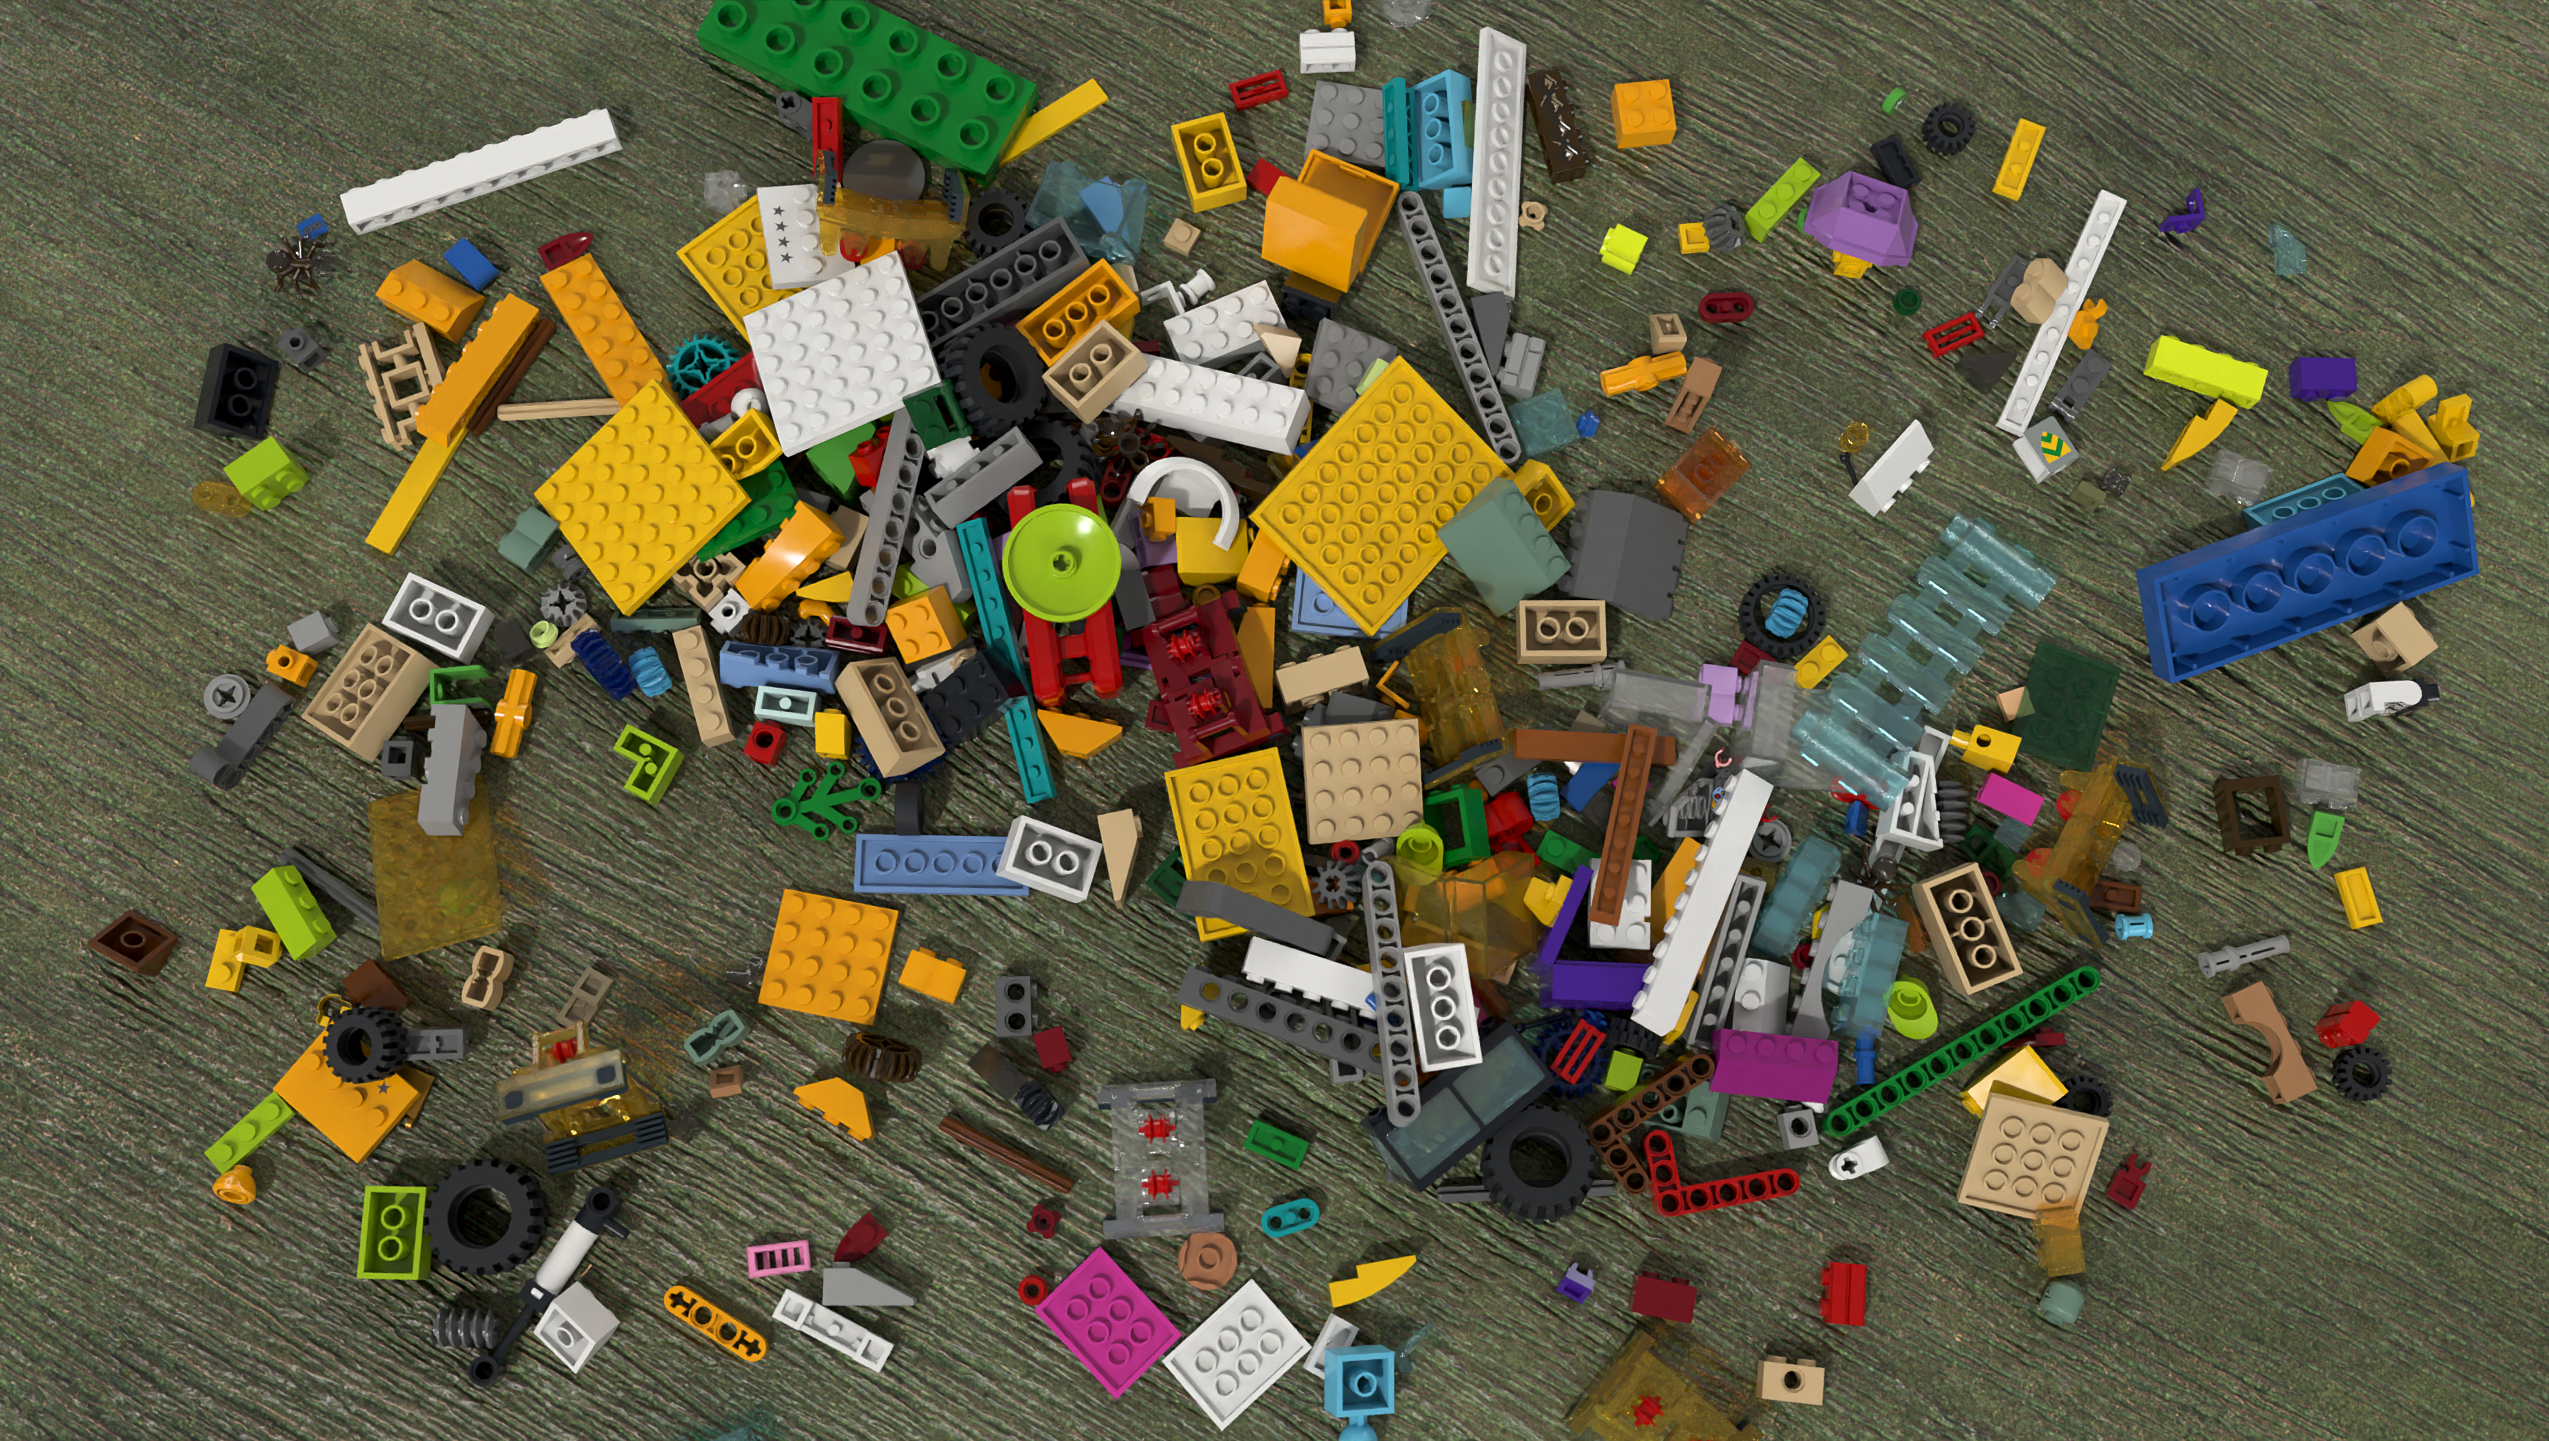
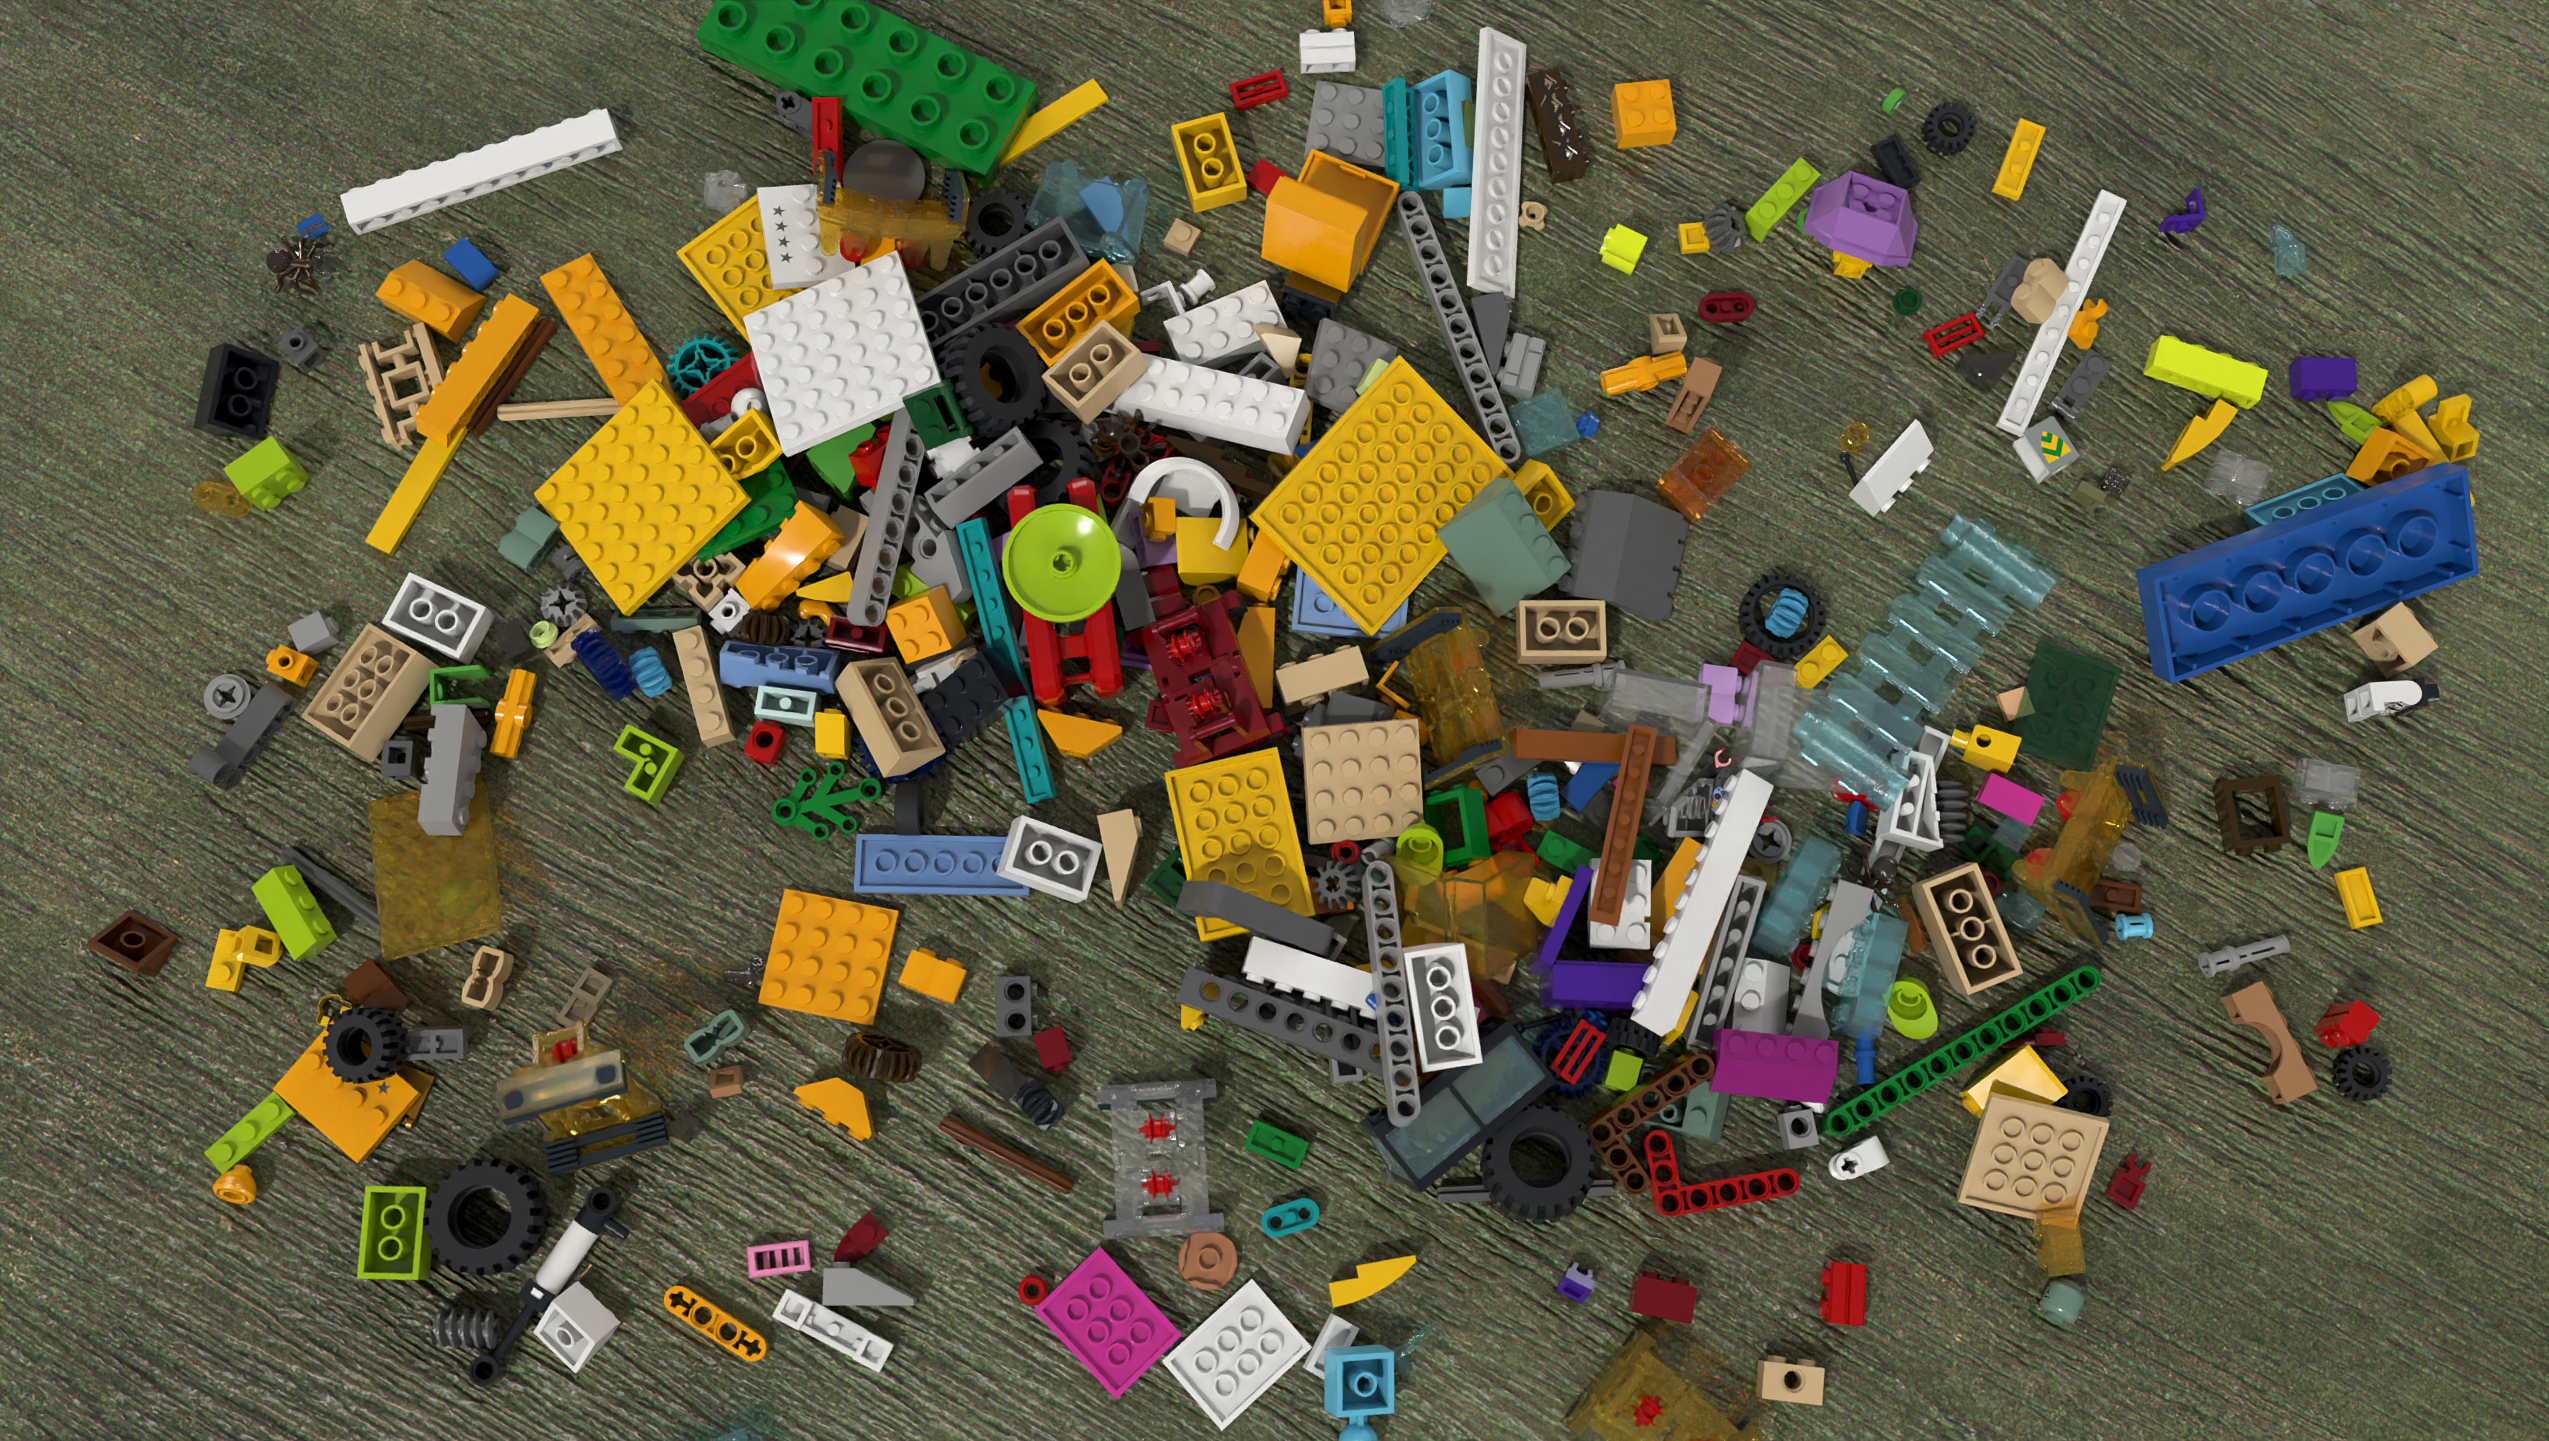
(564, 249): dark red plate -> none
(1040, 1213): dark red plate -> none

